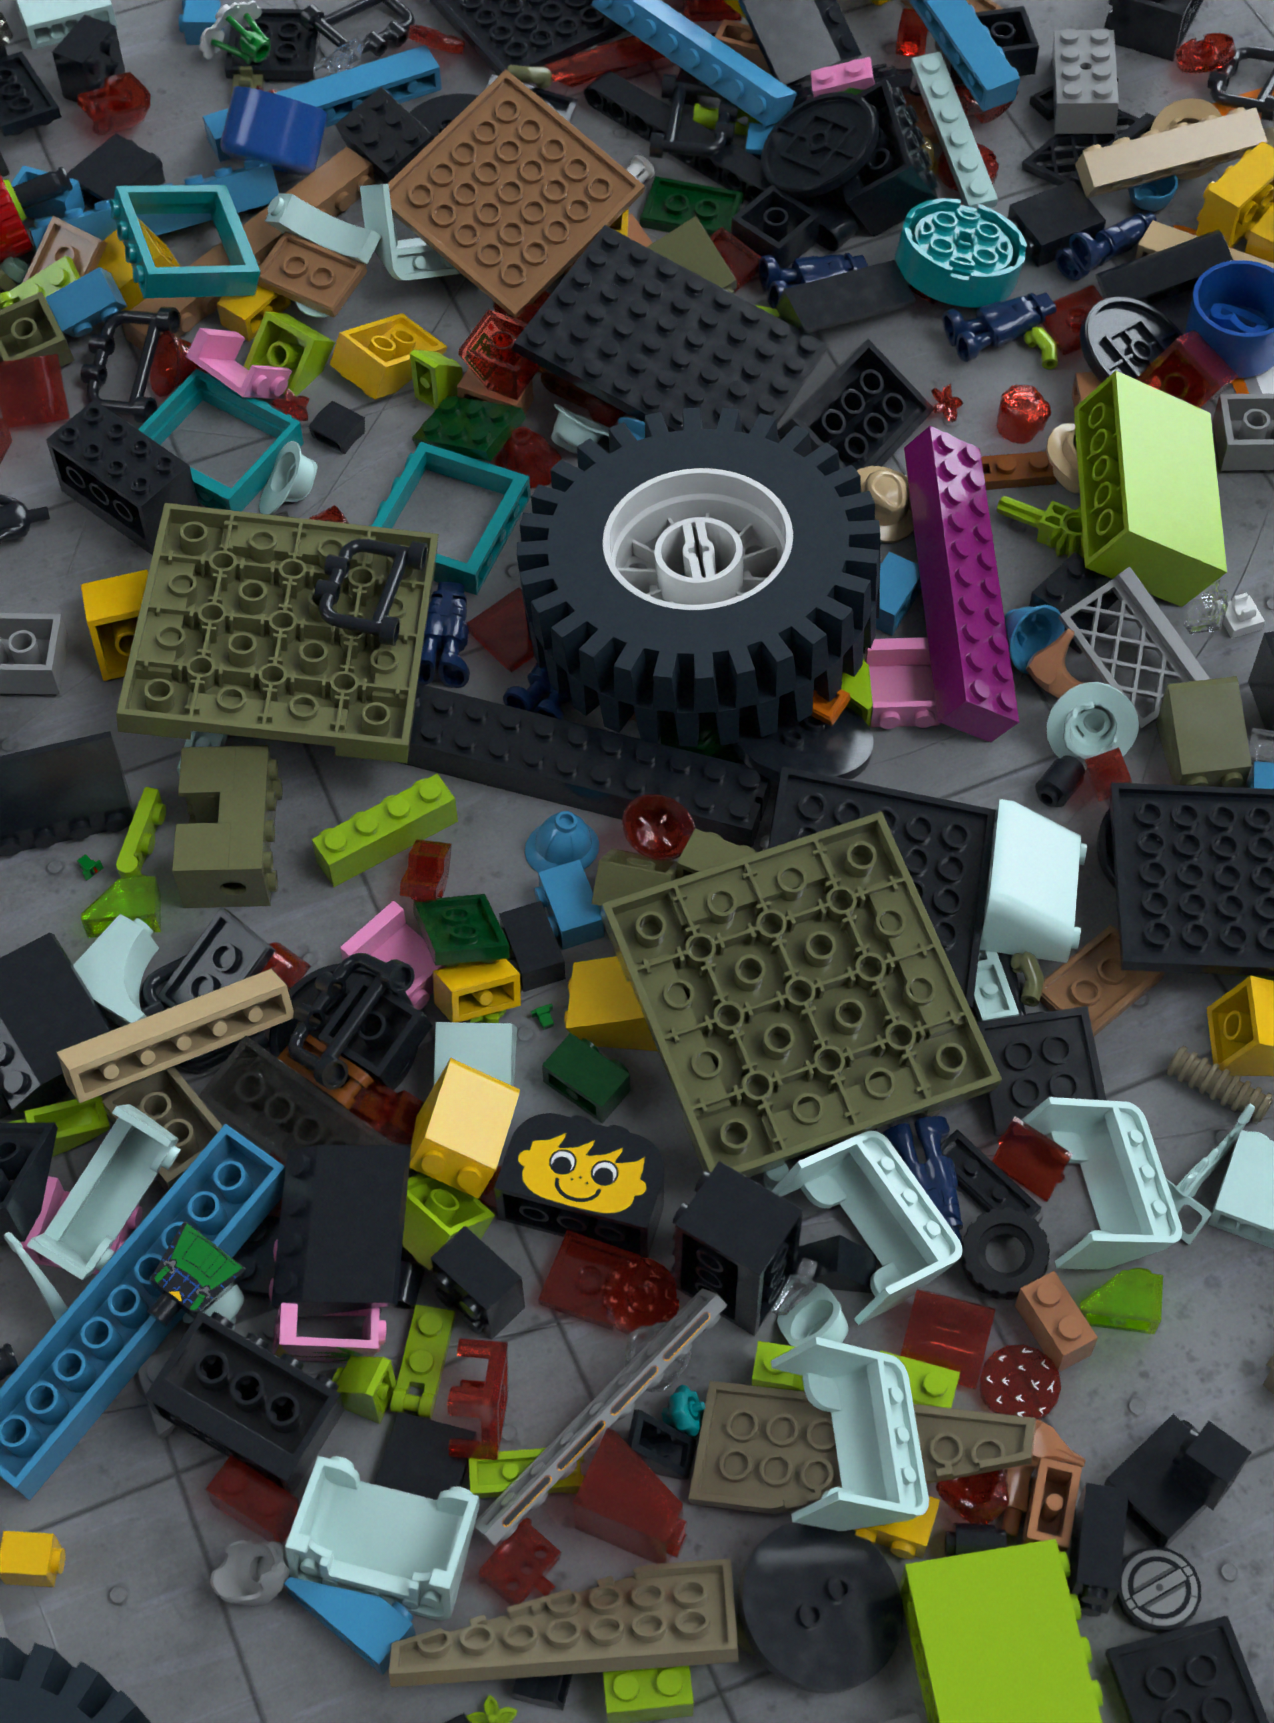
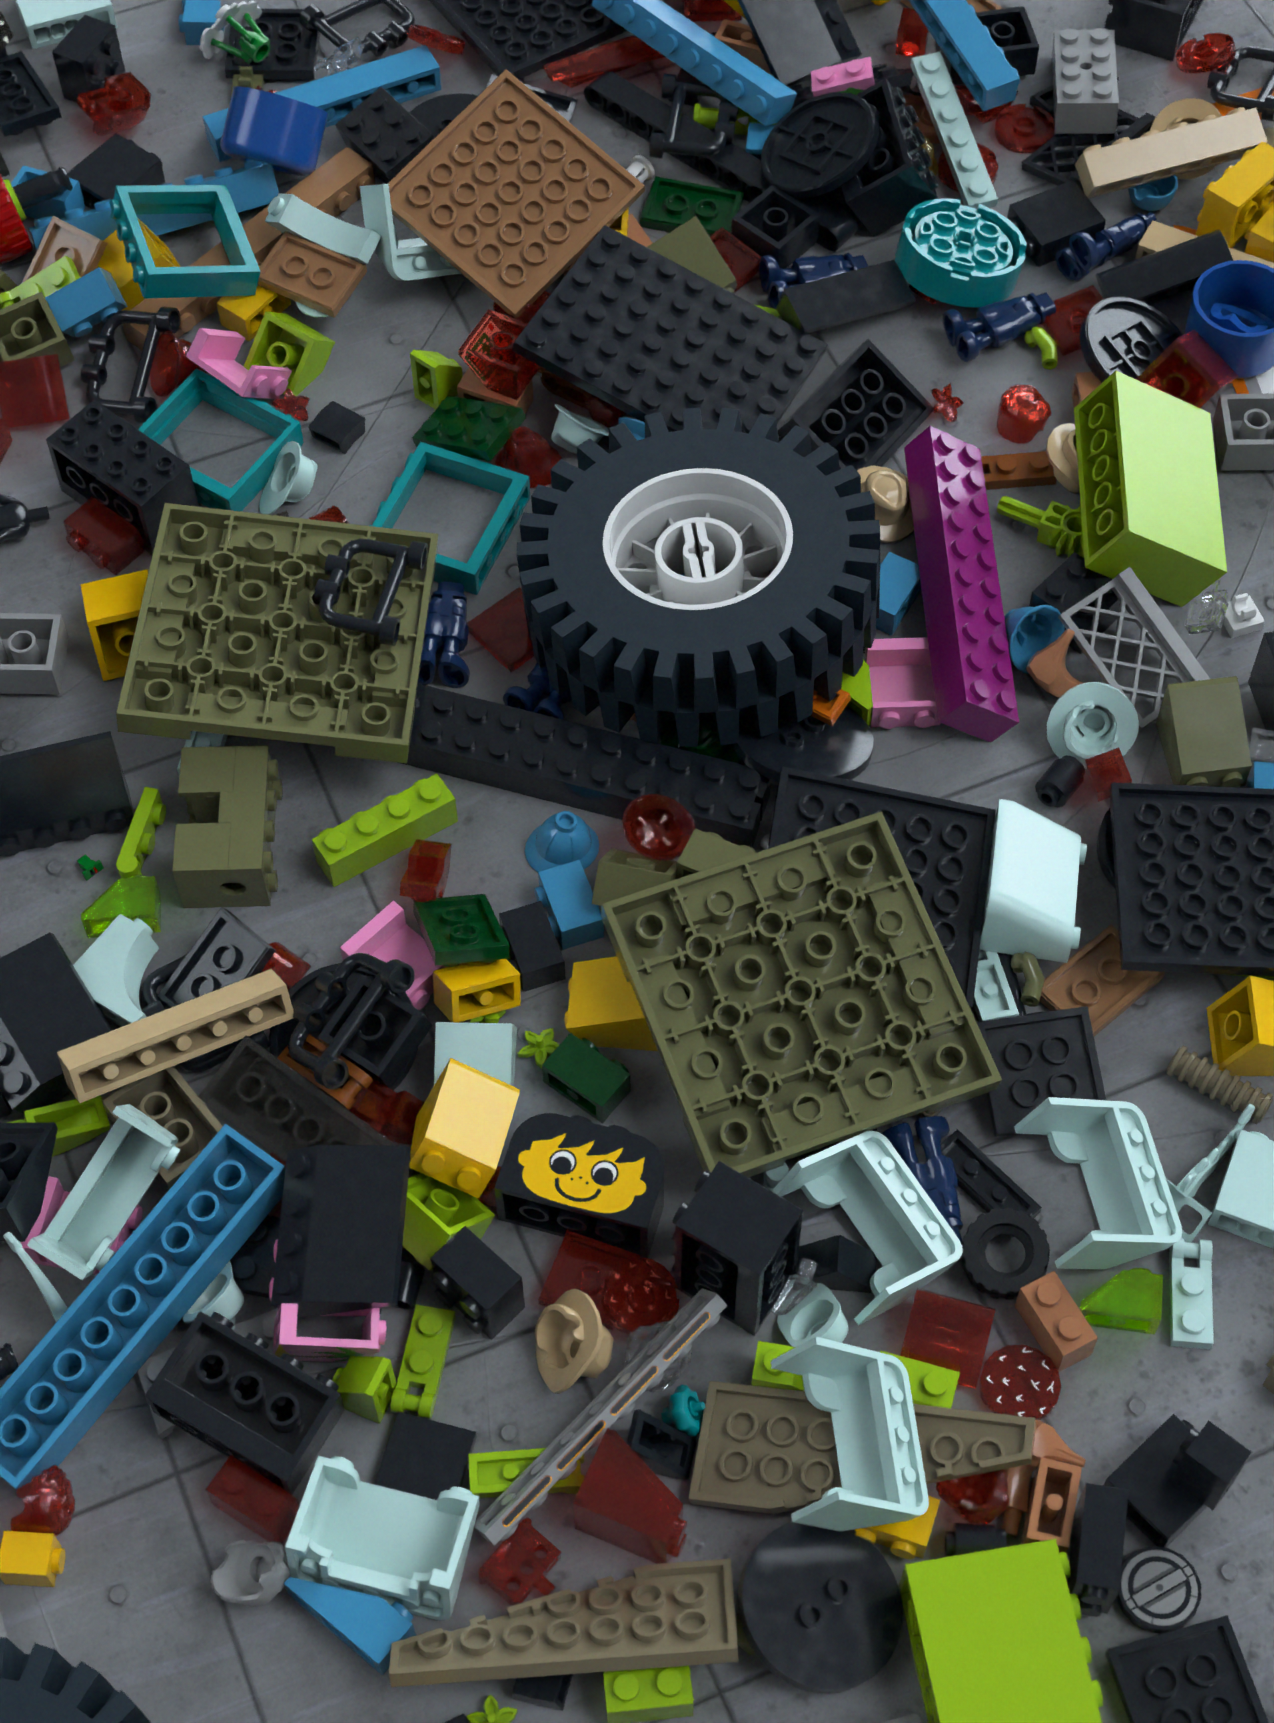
(15, 268): sand green tile -> none
(47, 1503): none -> clear red hair
(103, 536): none -> clear red brick
(192, 1275): torso -> none
(379, 354): yellow slope -> none
(481, 1400): clear red panel -> none
(539, 75): olive arm -> none
(539, 1045): none -> lime plant
(543, 1015): green piece -> none
(571, 1341): none -> tan hat
(1023, 128): none -> clear red tile
(1031, 1159): clear red piece -> none
(1191, 1295): none -> light aqua plate

